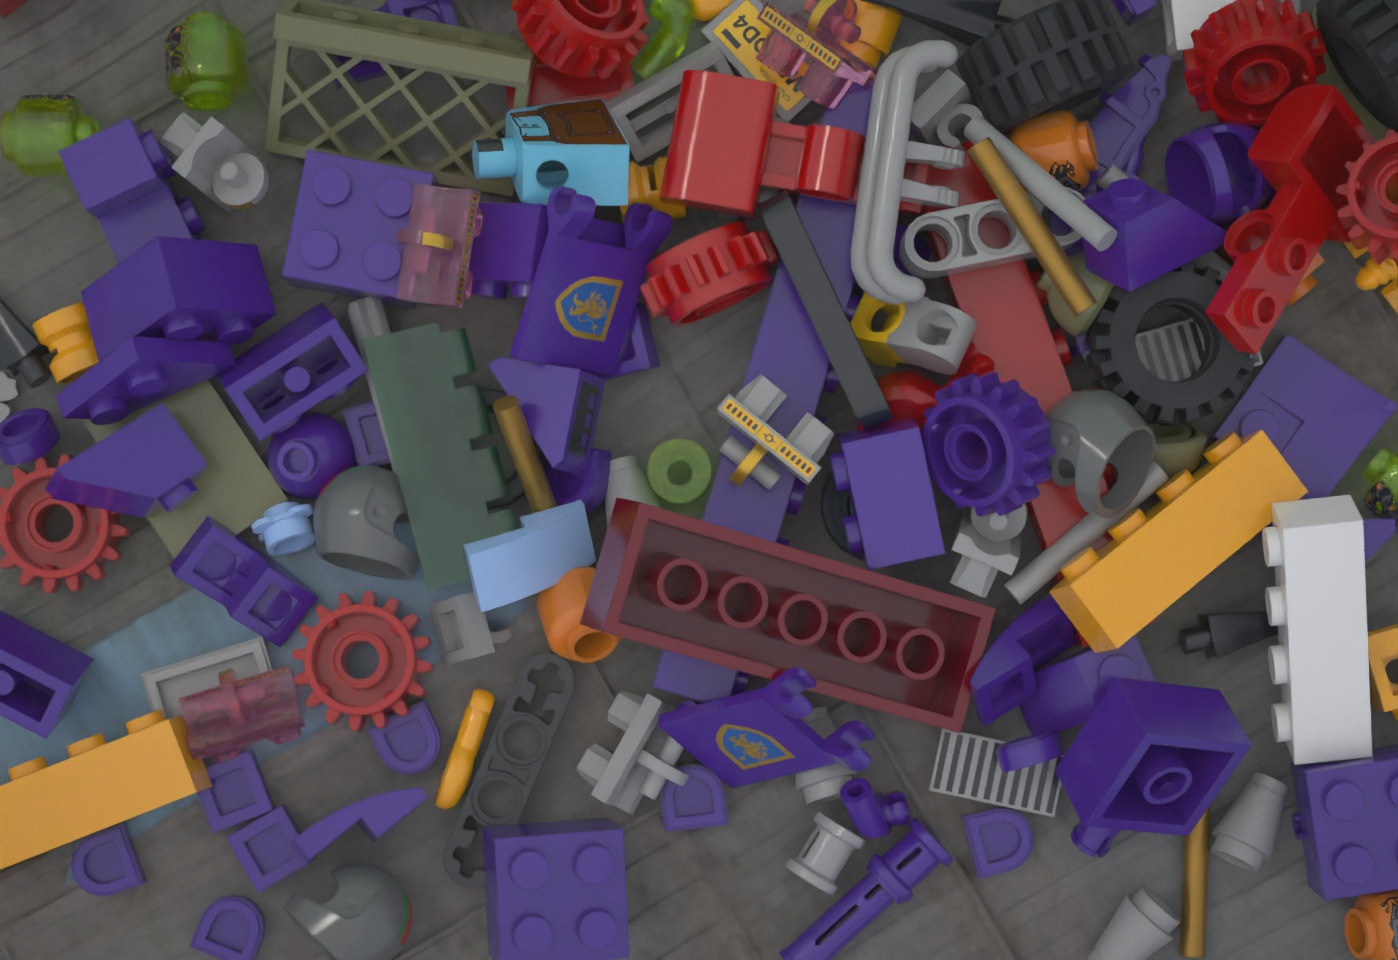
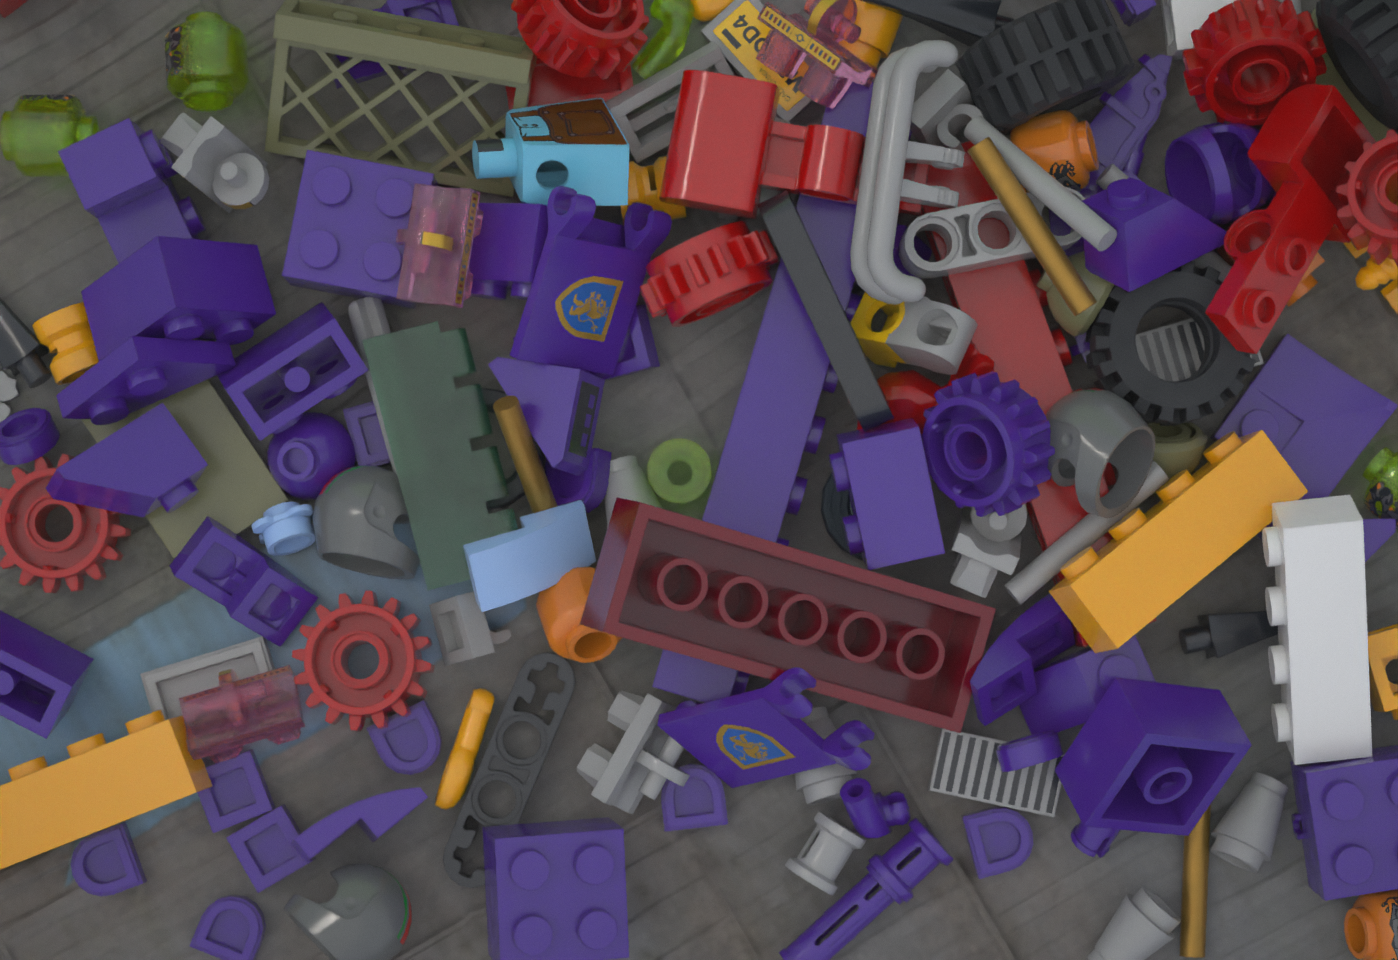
(749, 415): light grey hips -> none

